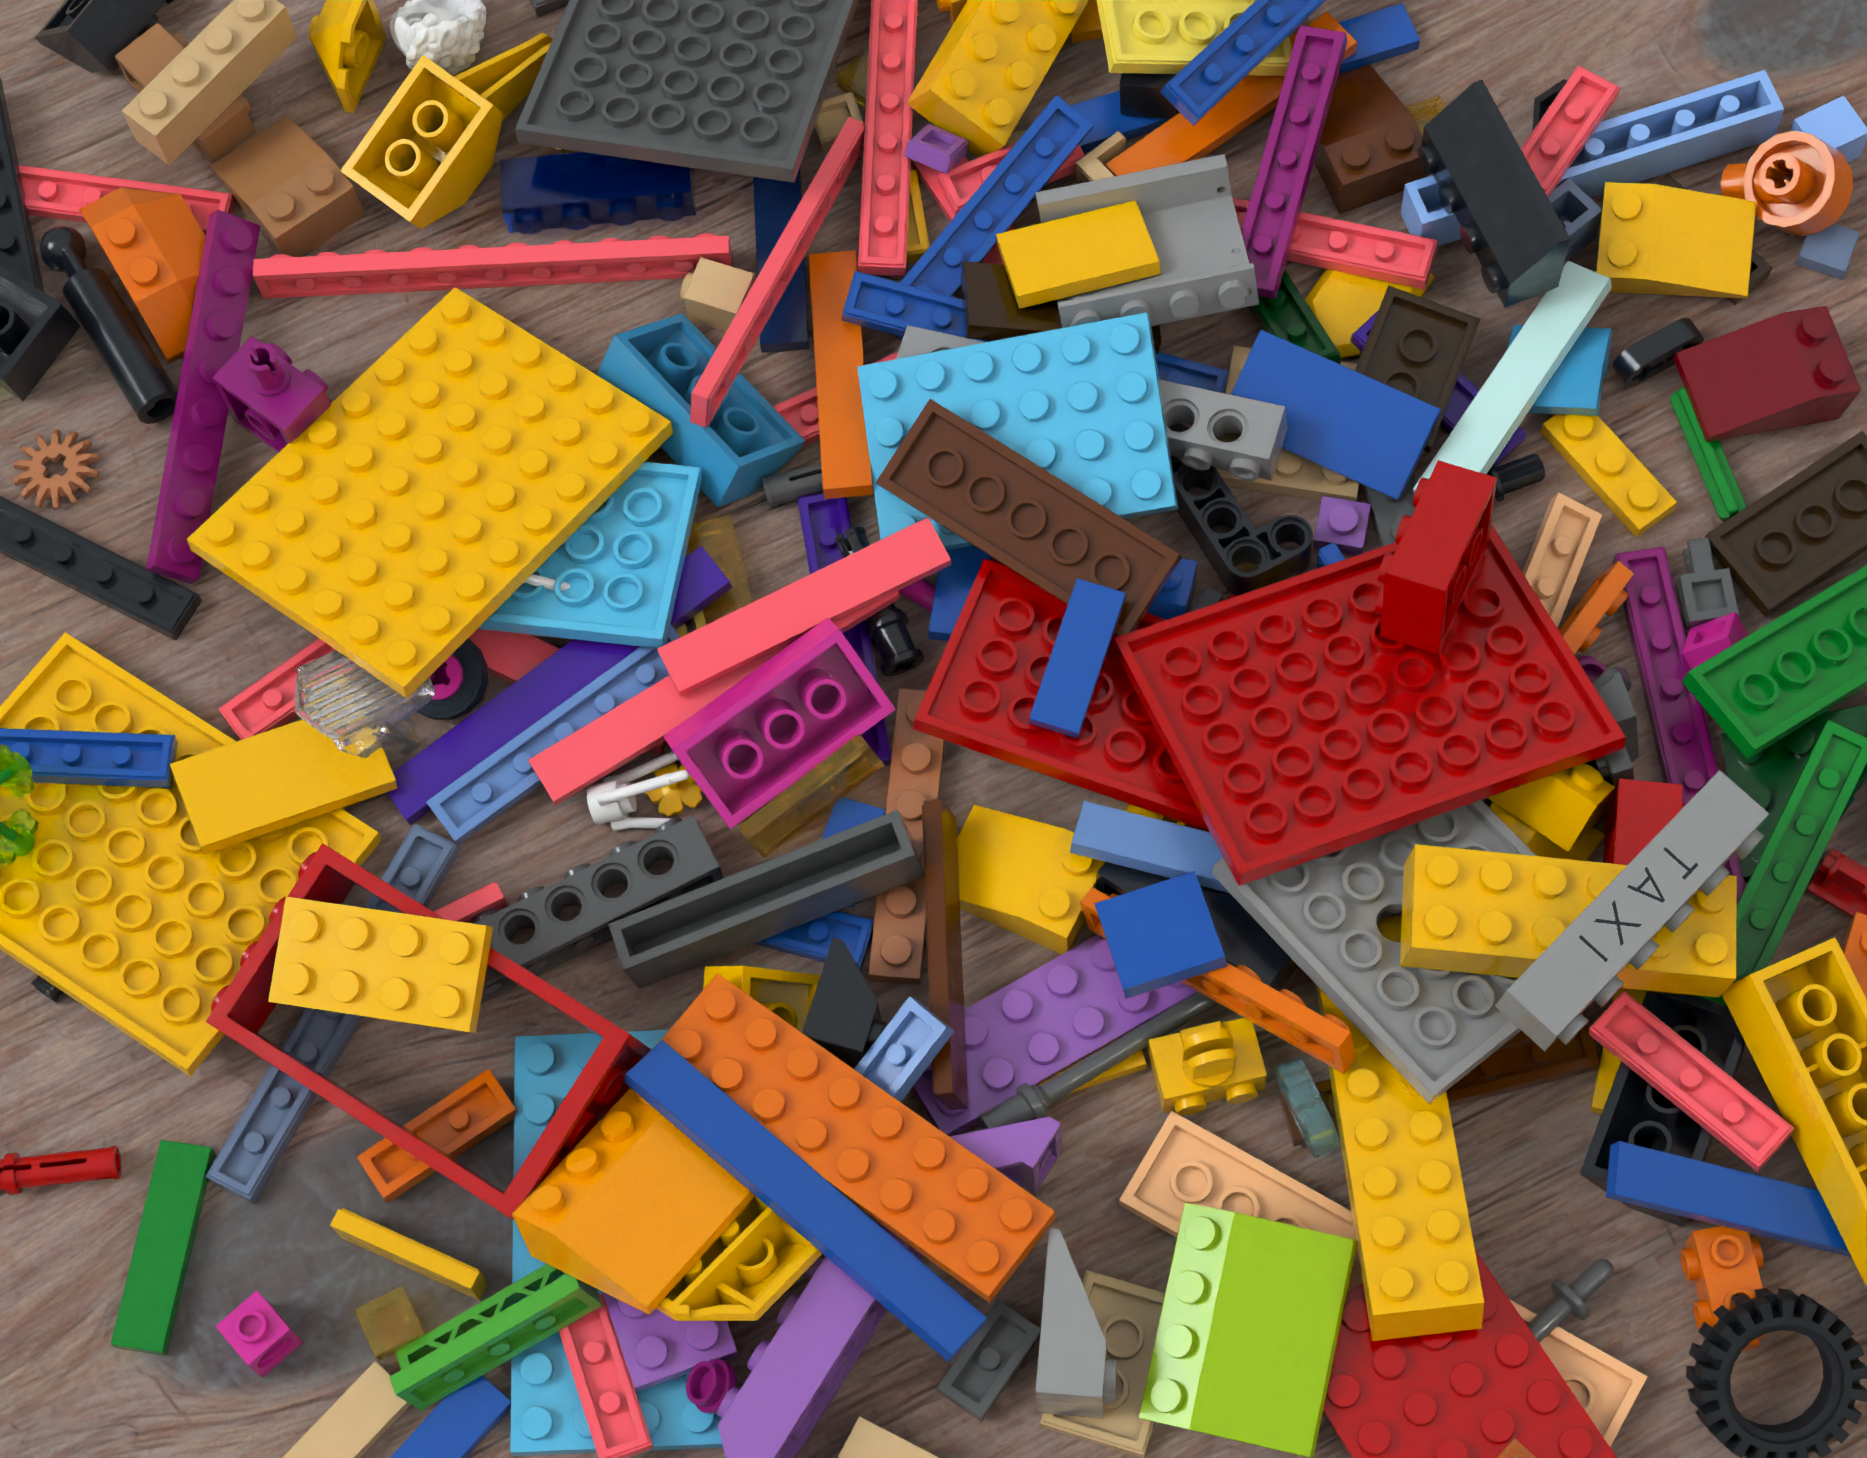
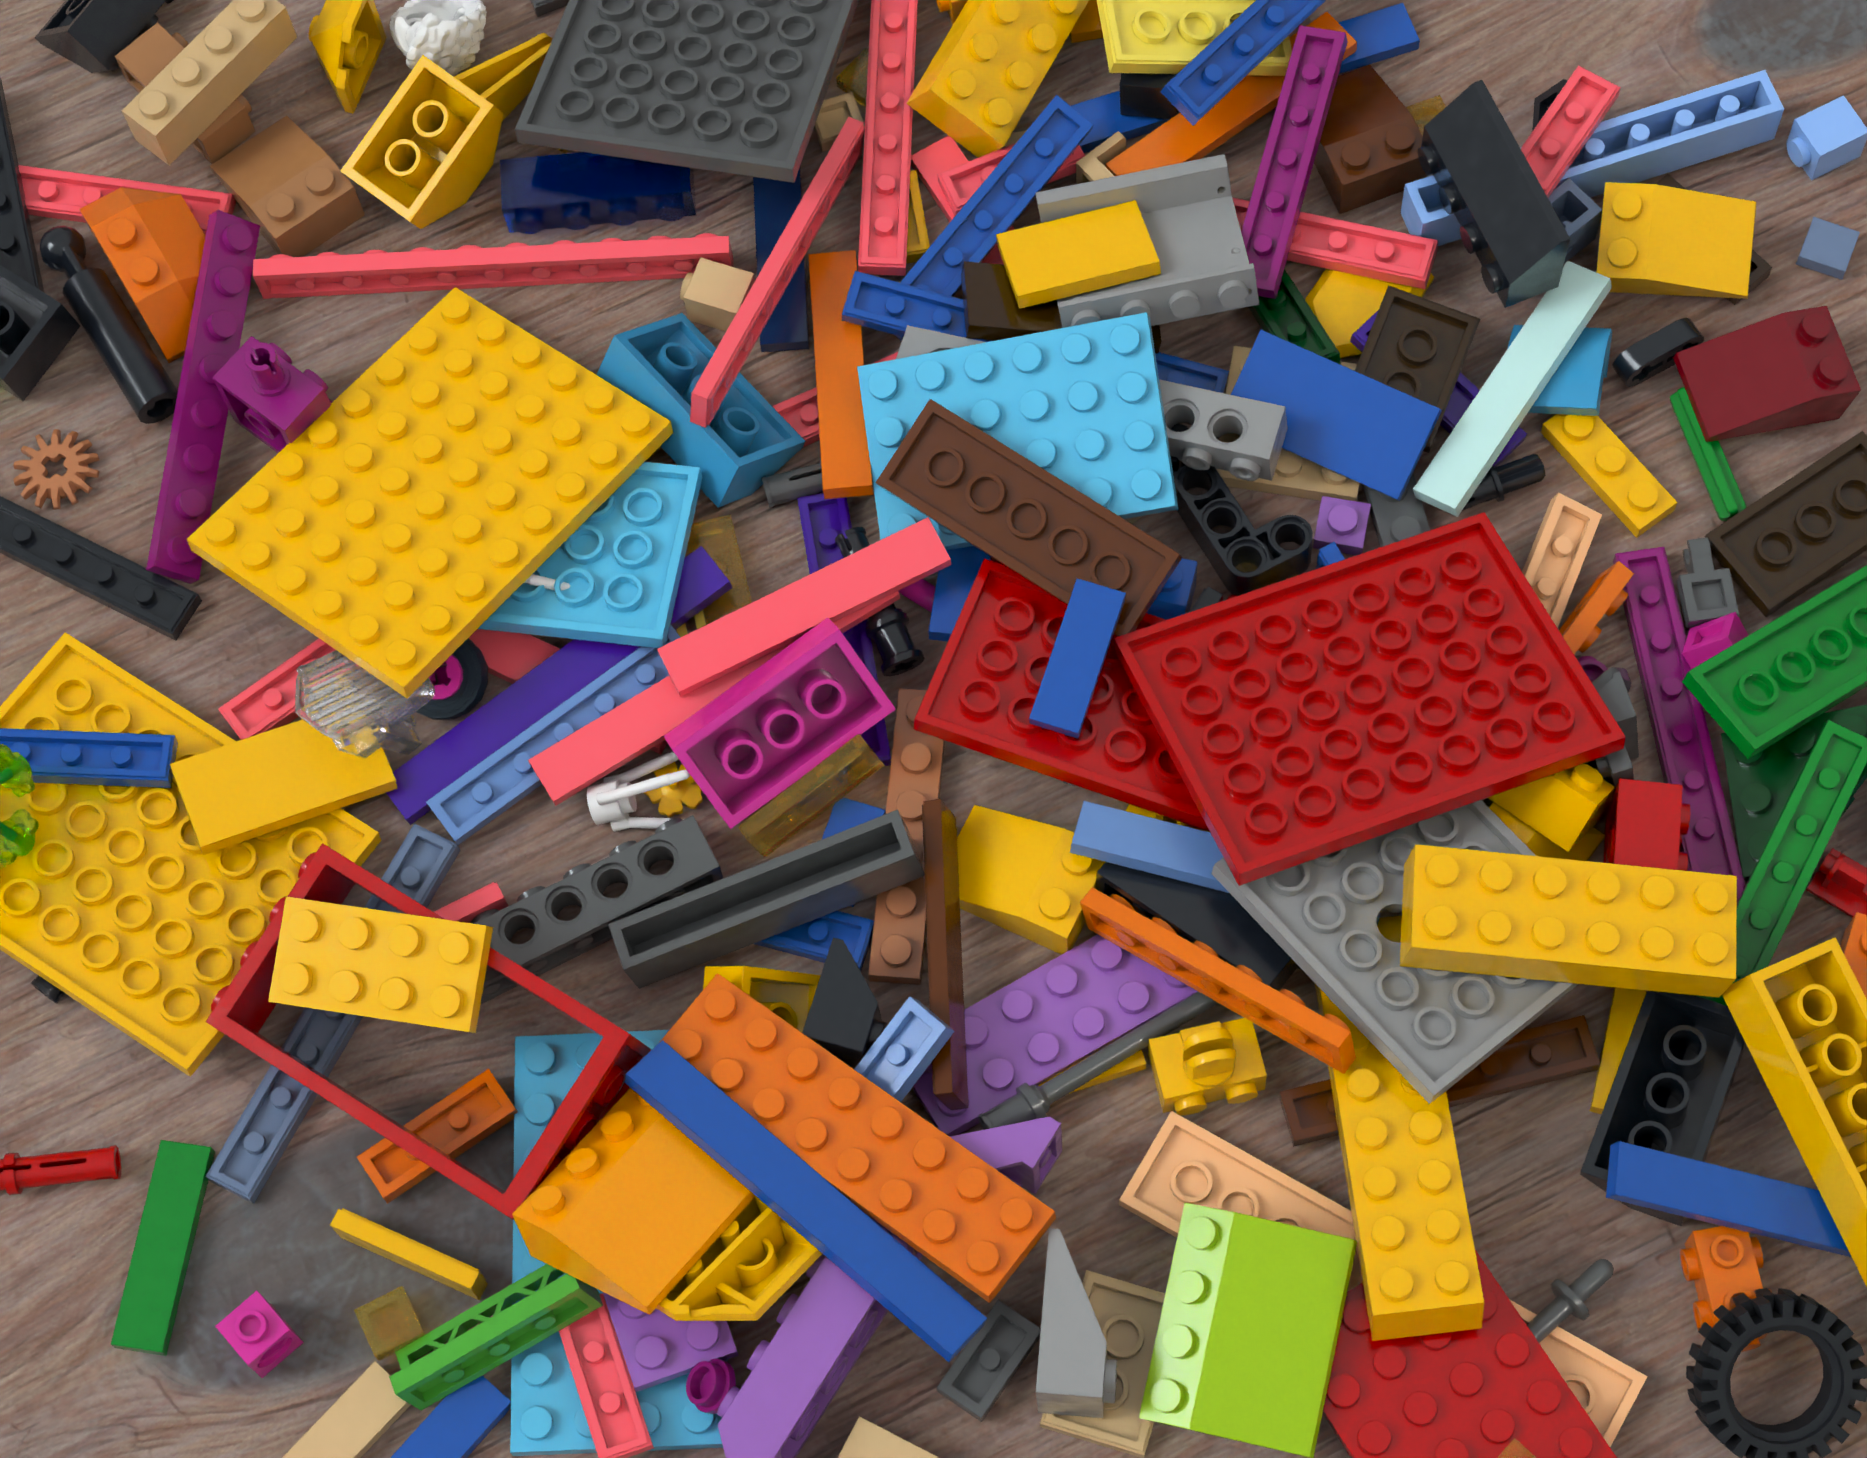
(937, 148): medium lavender tile -> none
(1160, 934): blue tile -> none
(1307, 1107): clear light blue beam -> none
(1435, 556): red brick -> none
(1632, 911): light grey brick -> none
(1691, 1081): coral tile -> none
(1795, 181): orange piece -> none

